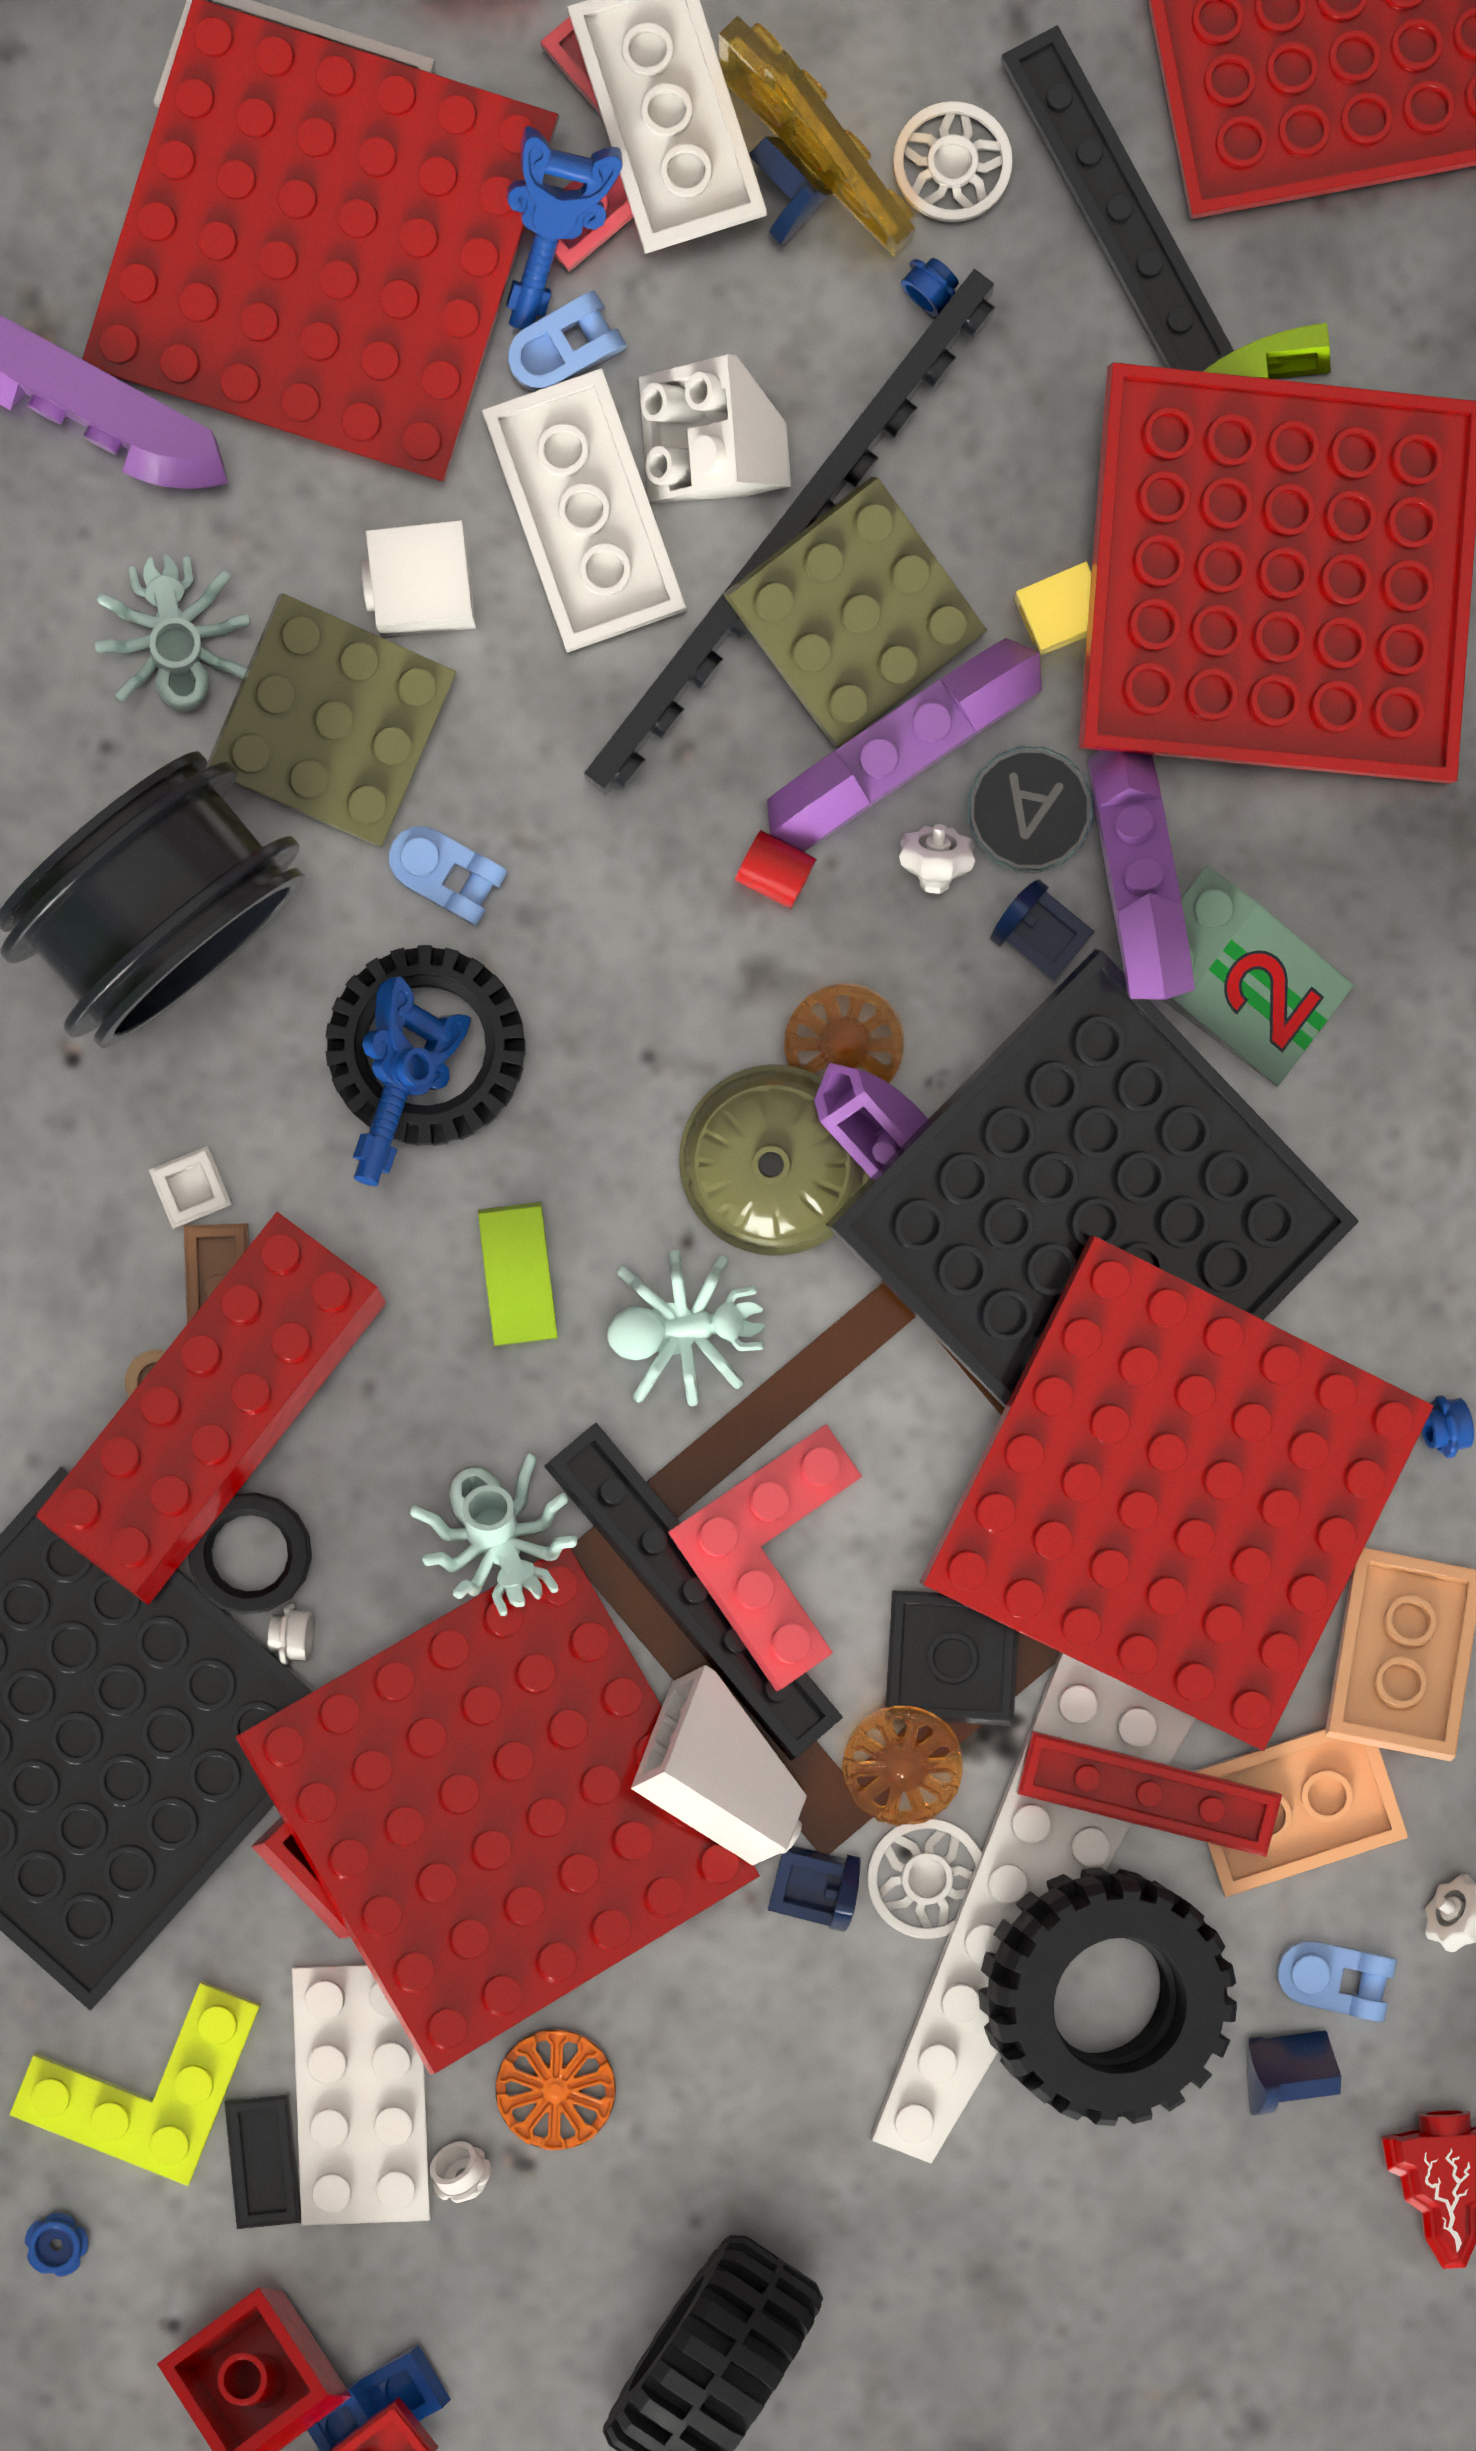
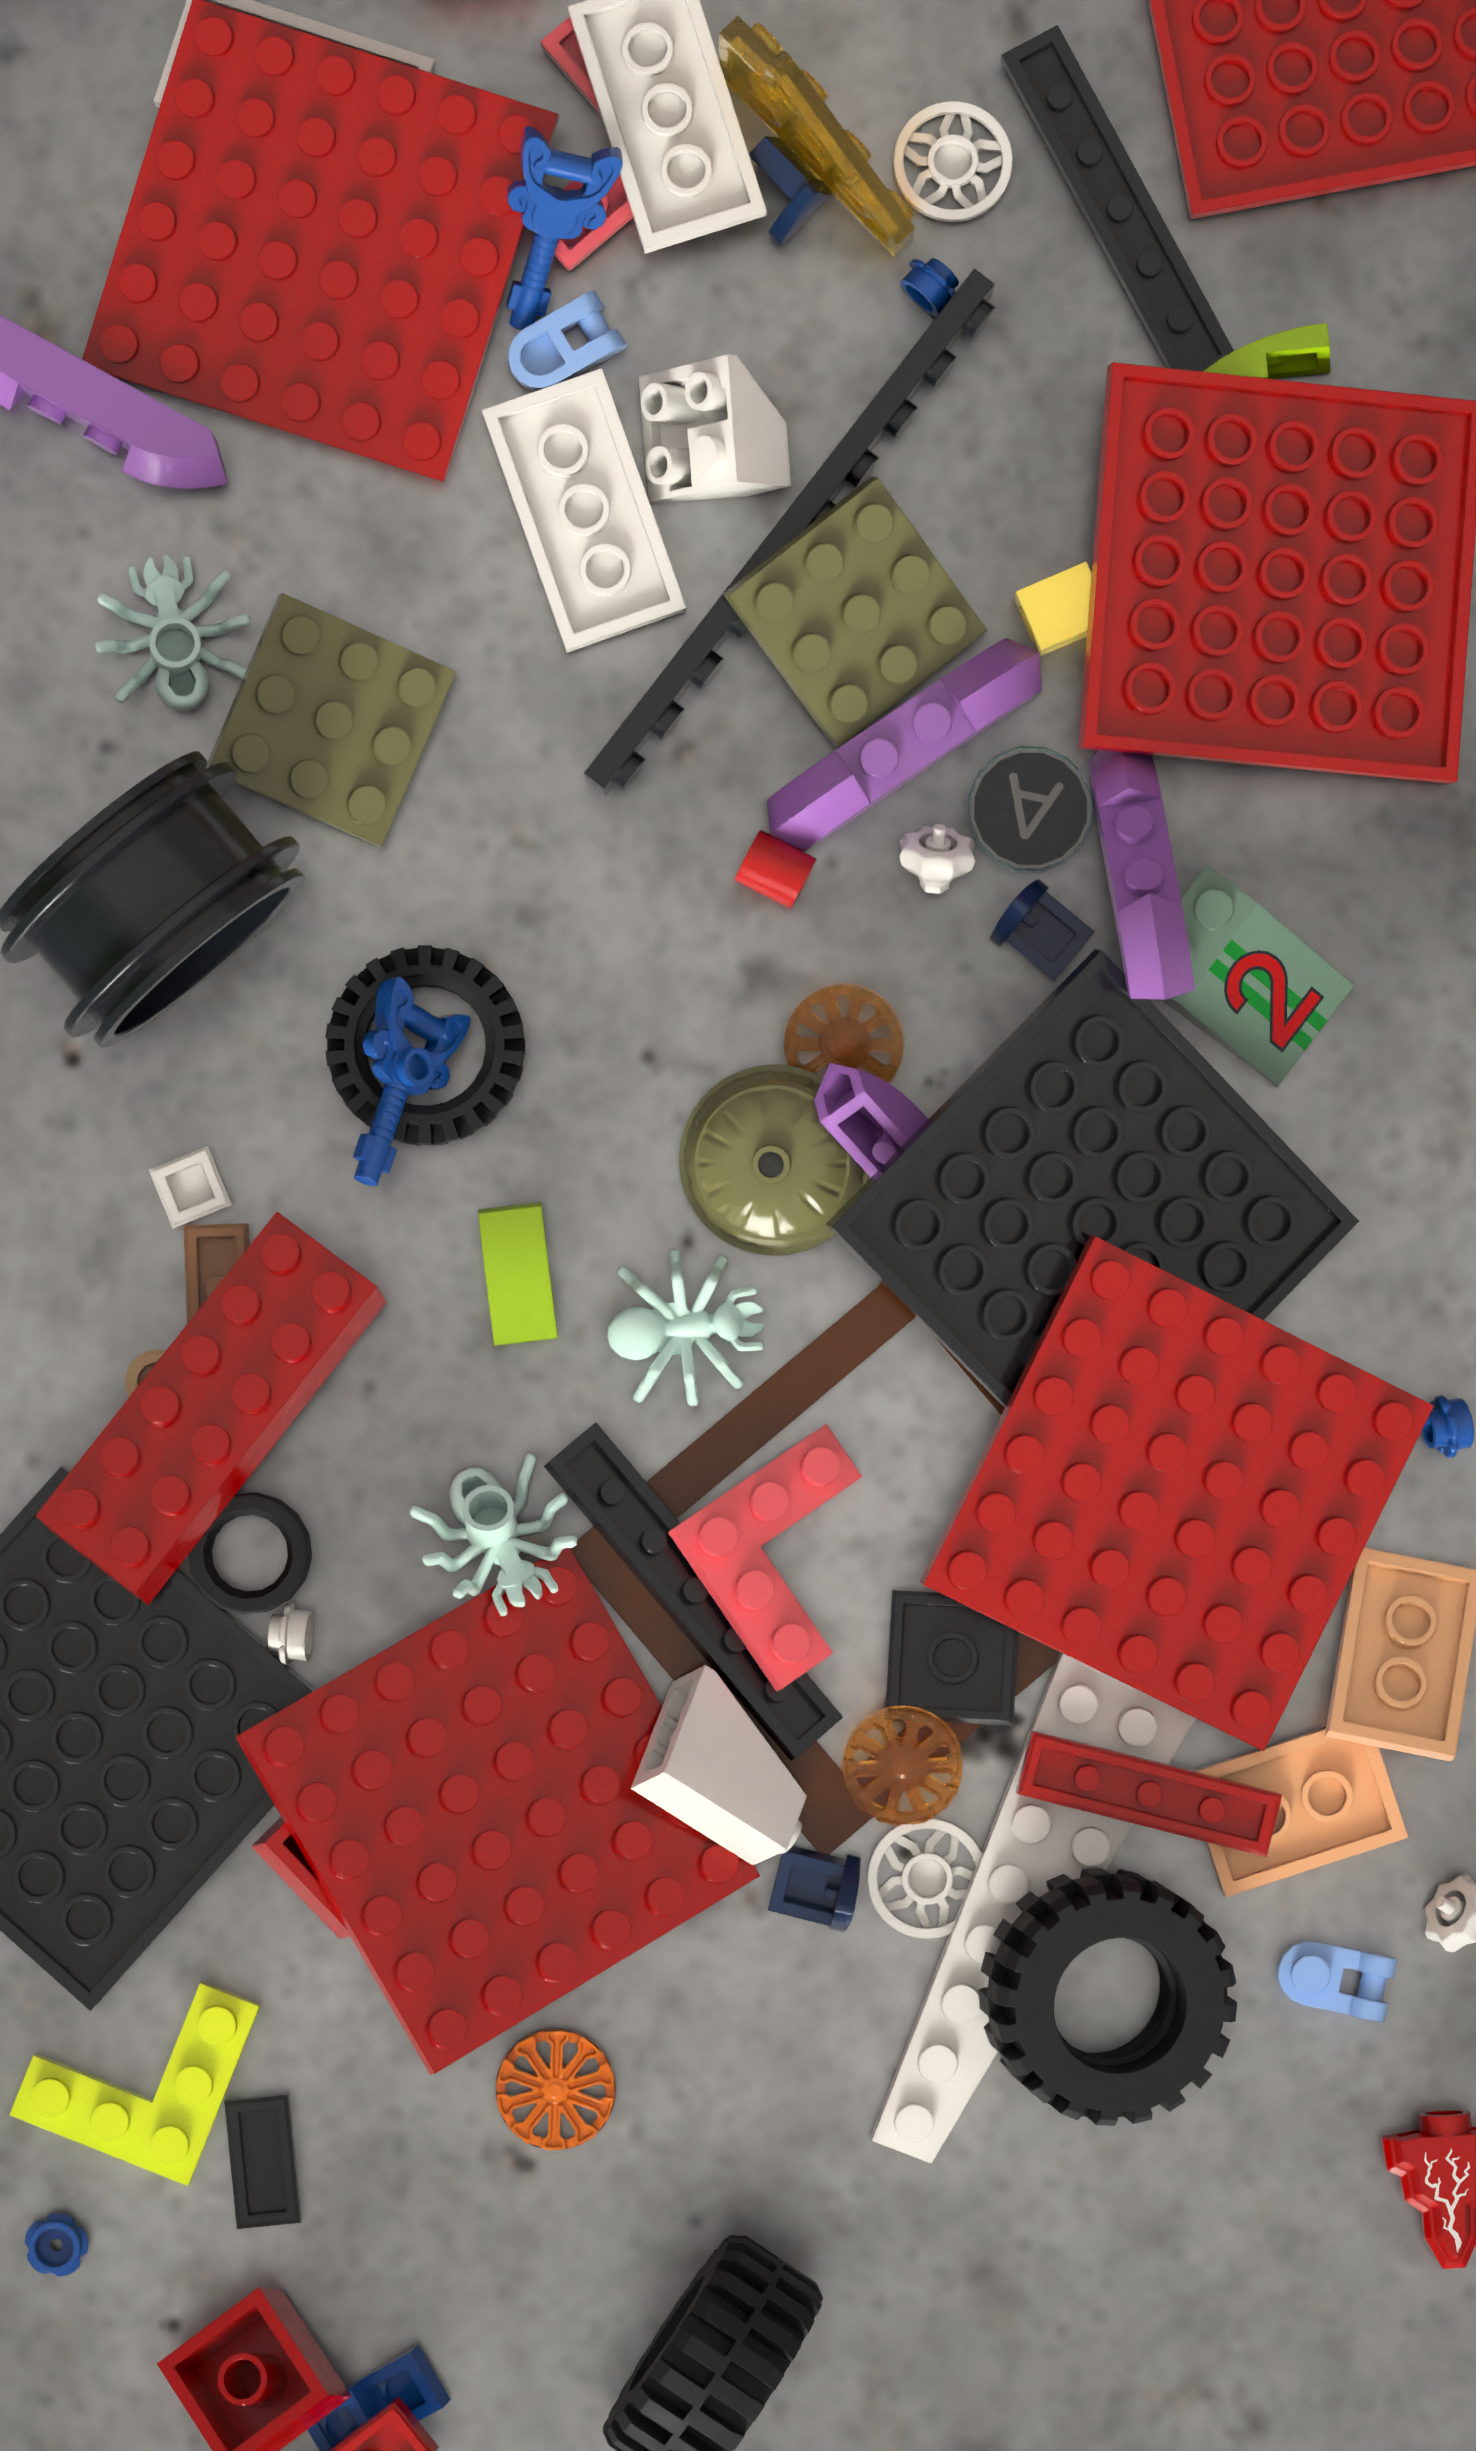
(357, 2102): white plate -> none
(419, 579): white head -> none
(425, 858): light blue plate -> none
(460, 2171): white plate -> none
(1290, 2070): dark blue tile -> none

